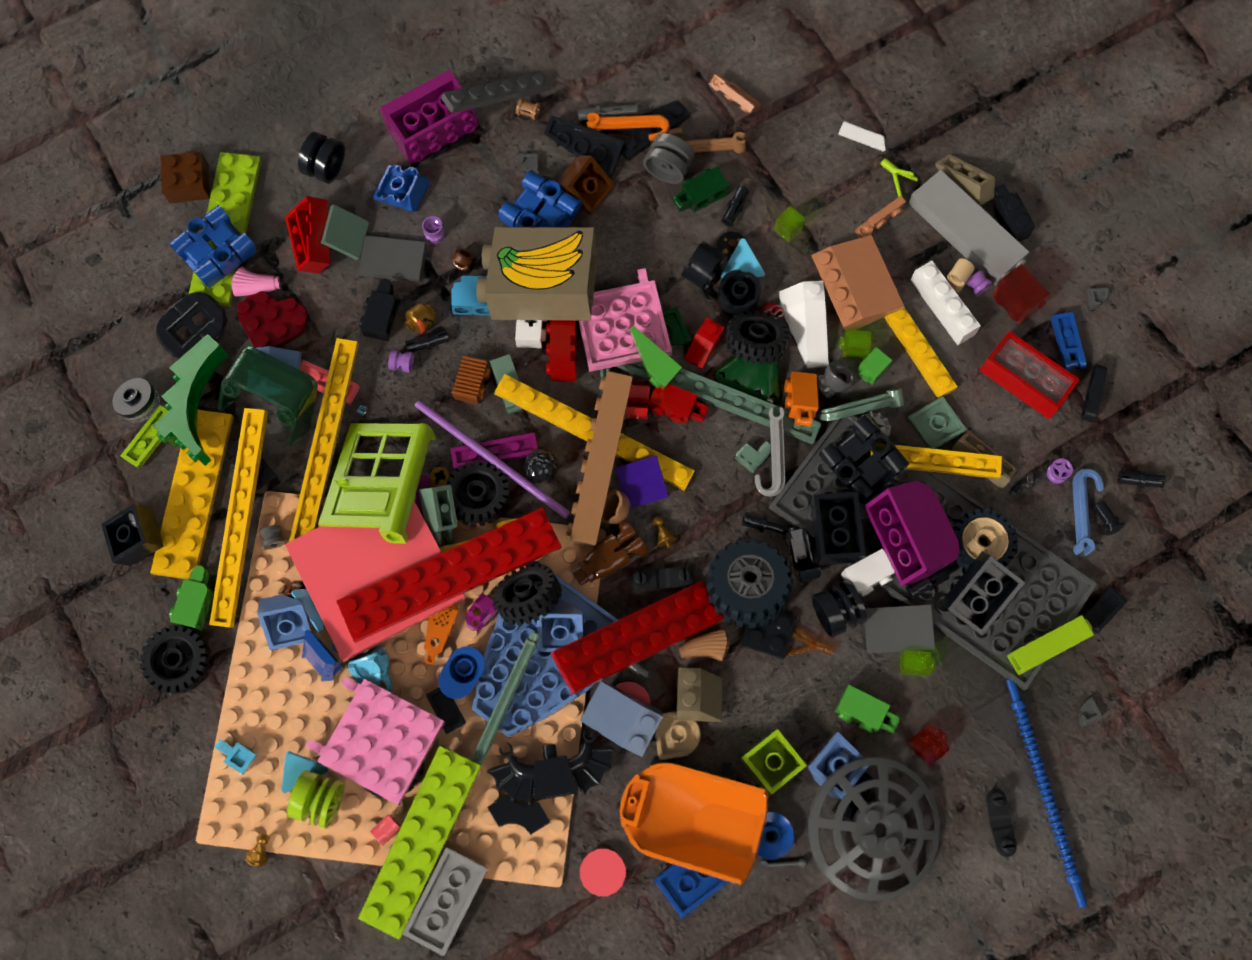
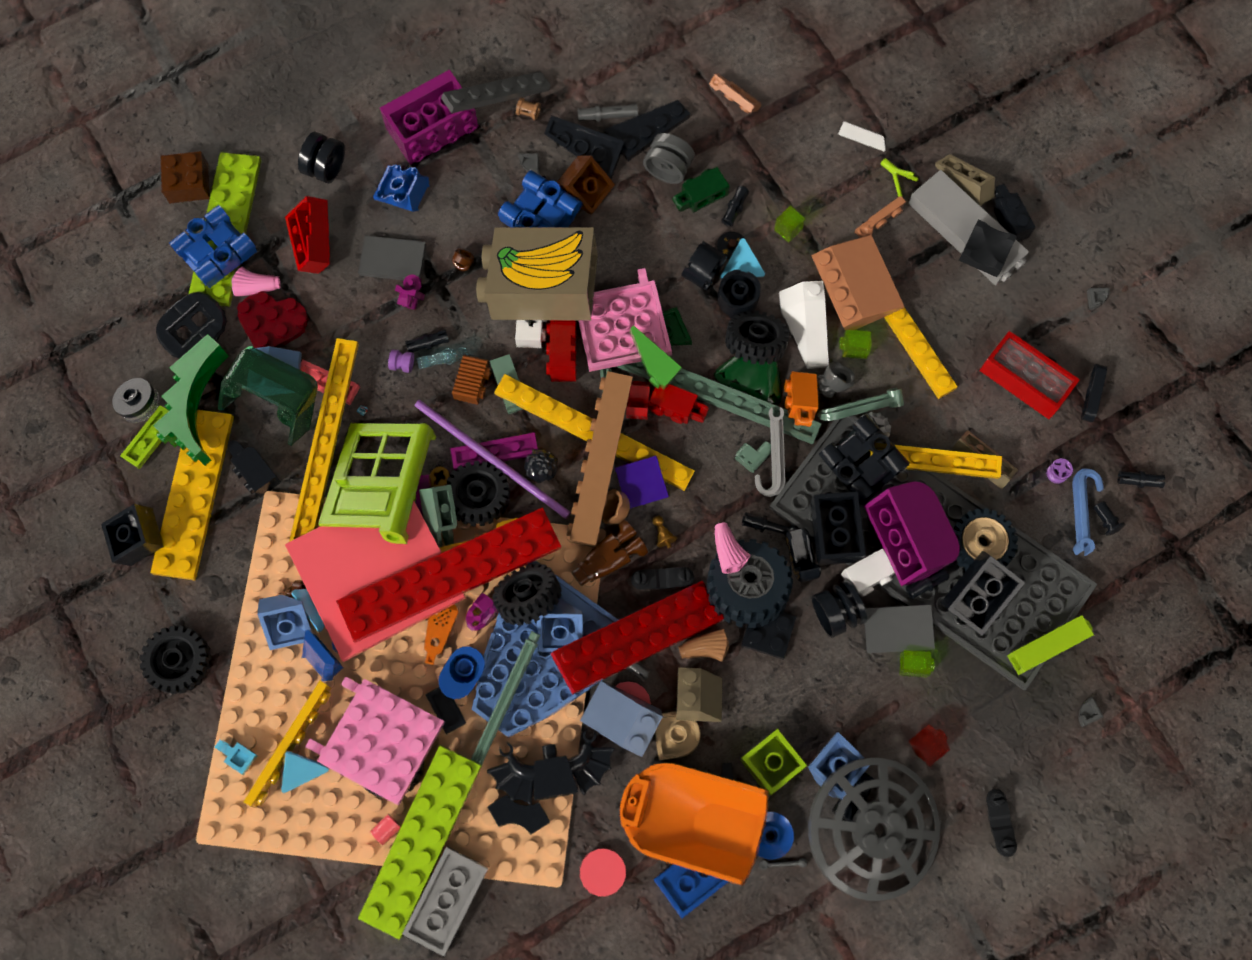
(193, 600): bright green hinge -> none
(238, 518): yellow plate -> none
(257, 856): pearl gold piece -> none
(272, 537): dark grey wheel -> none
(294, 736): none -> yellow plate
(315, 799): lime wheel -> none
(344, 232): sand green tile -> none
(373, 667): medium azure piece -> none
(379, 312): black hinge -> none
(410, 293): none -> magenta hips
(420, 318): pearl gold head -> none
(430, 226): medium lavender wheel -> none
(447, 356): none -> clear light blue piece
(465, 297): dark azure piece -> none
(620, 122): orange piece -> none
(704, 343): red slope -> none
(730, 553): none -> bright pink piece
(735, 143): medium nougat piece -> none
(773, 309): dark red arm -> none
(826, 649): clear orange plant -> none
(865, 710): bright green brick -> none
(874, 366): bright green brick -> none
(937, 423): sand green tile -> none
(945, 303): white brick -> none
(959, 274): tan piece -> none
(979, 282): medium lavender wheel -> none
(987, 248): none -> black brick
(1020, 294): clear red brick -> none
(1068, 341): blue plate -> none
(1073, 877): blue hose -> none
(1104, 609): black tile -> none

